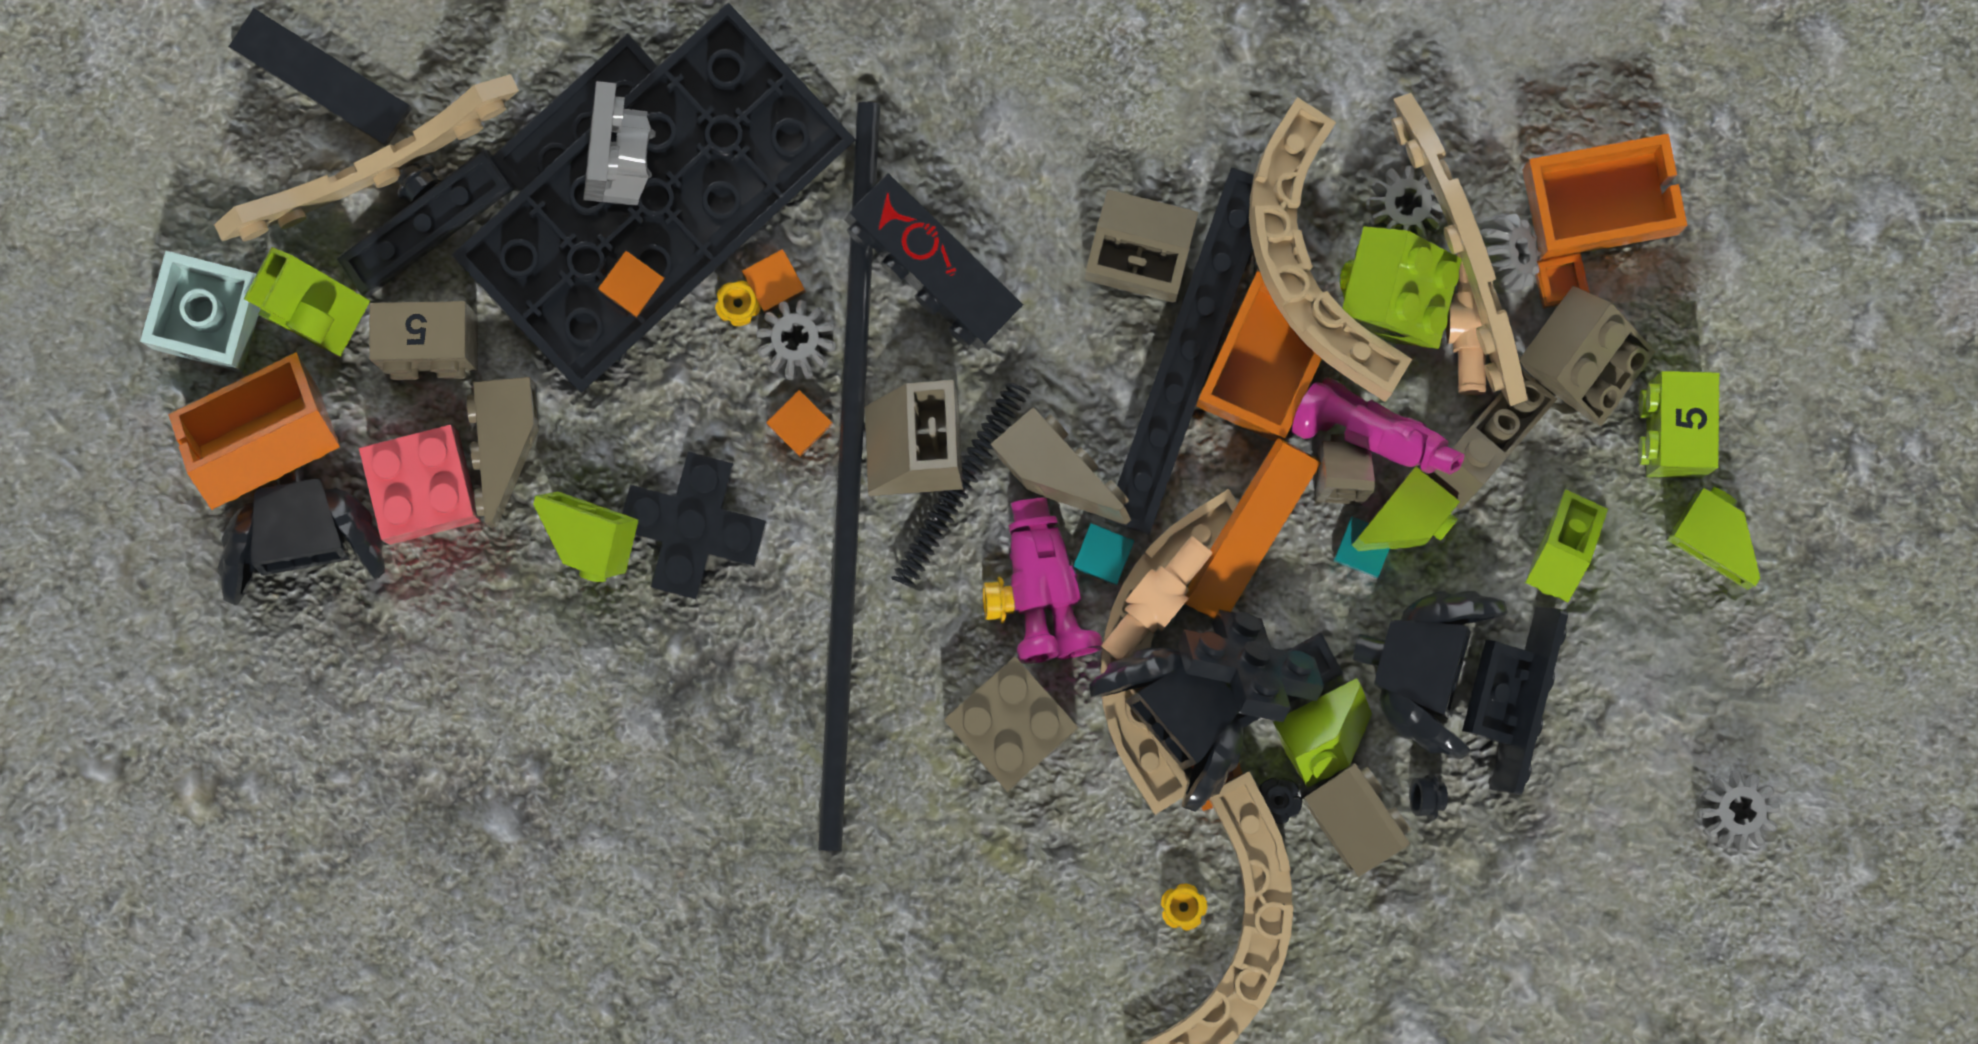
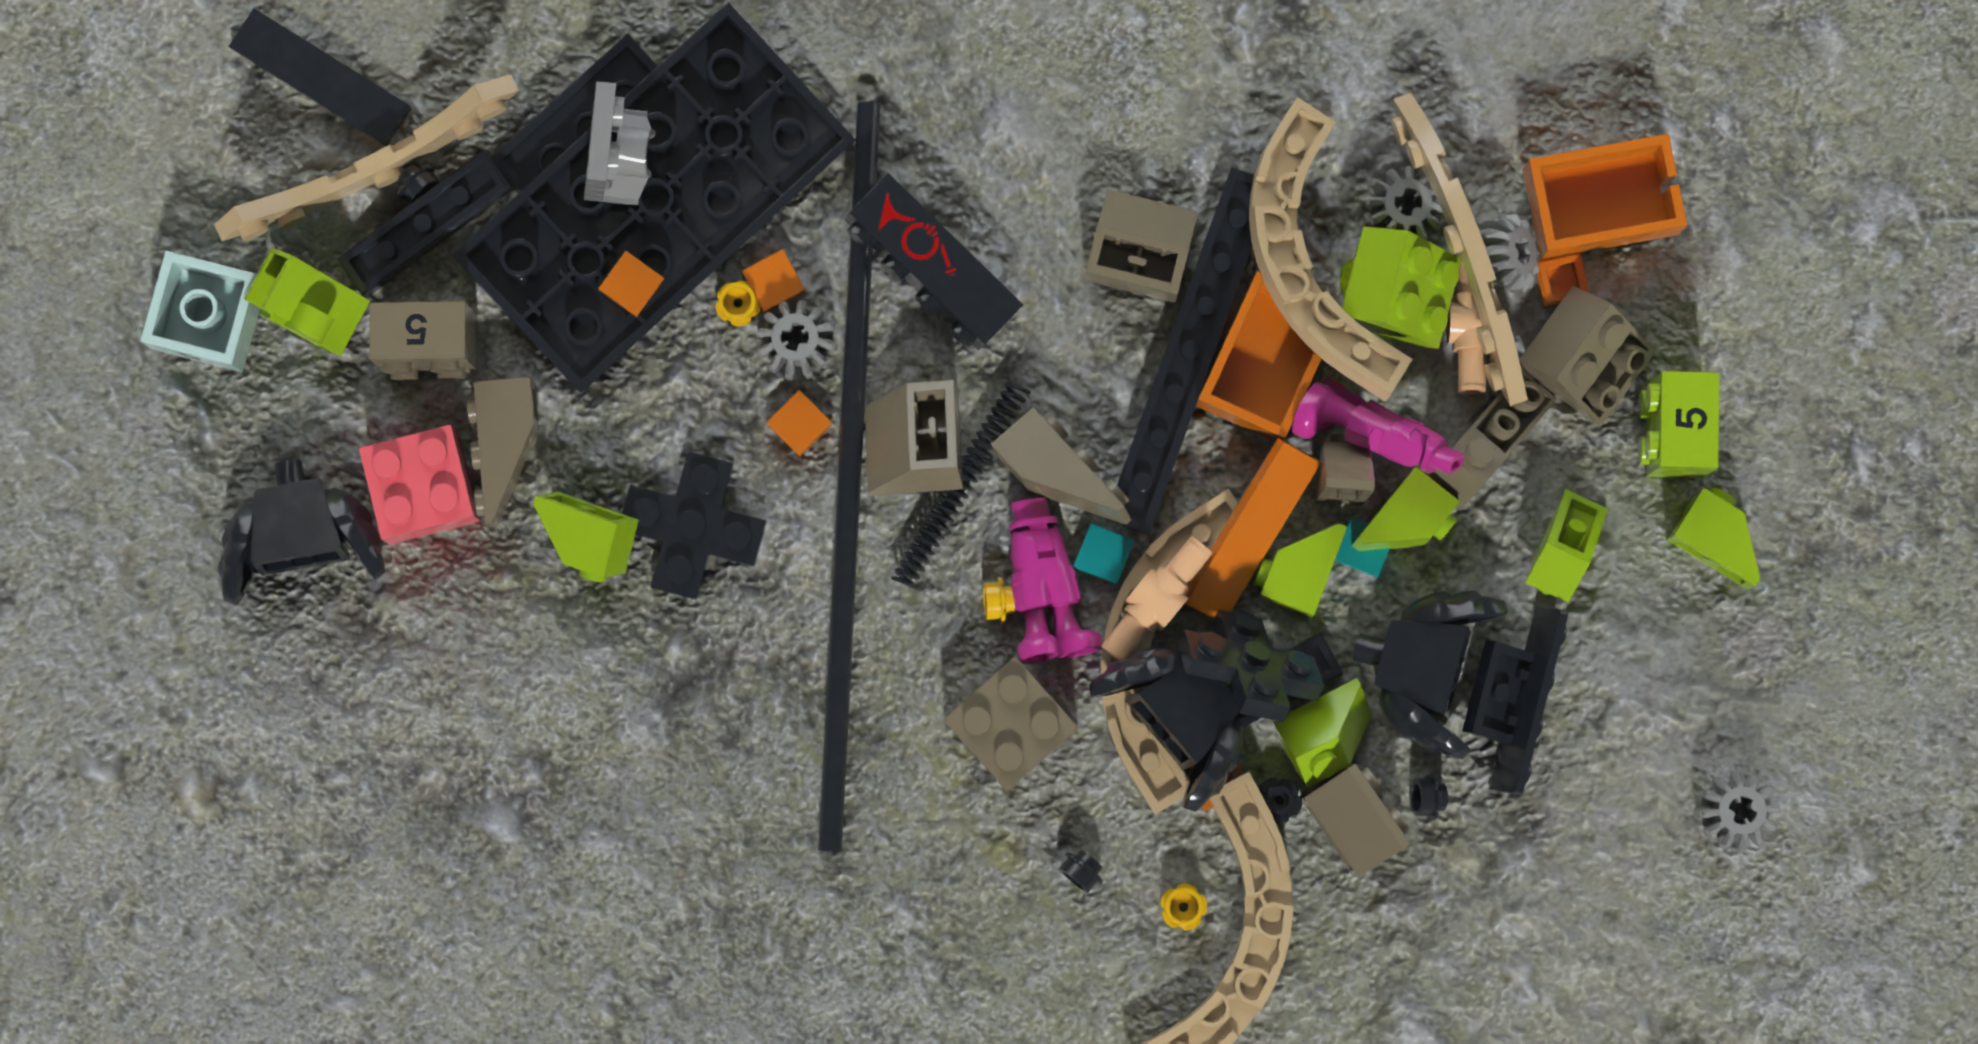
(253, 431): orange piece -> none
(1082, 870): none -> black plate
(1300, 571): none -> lime slope

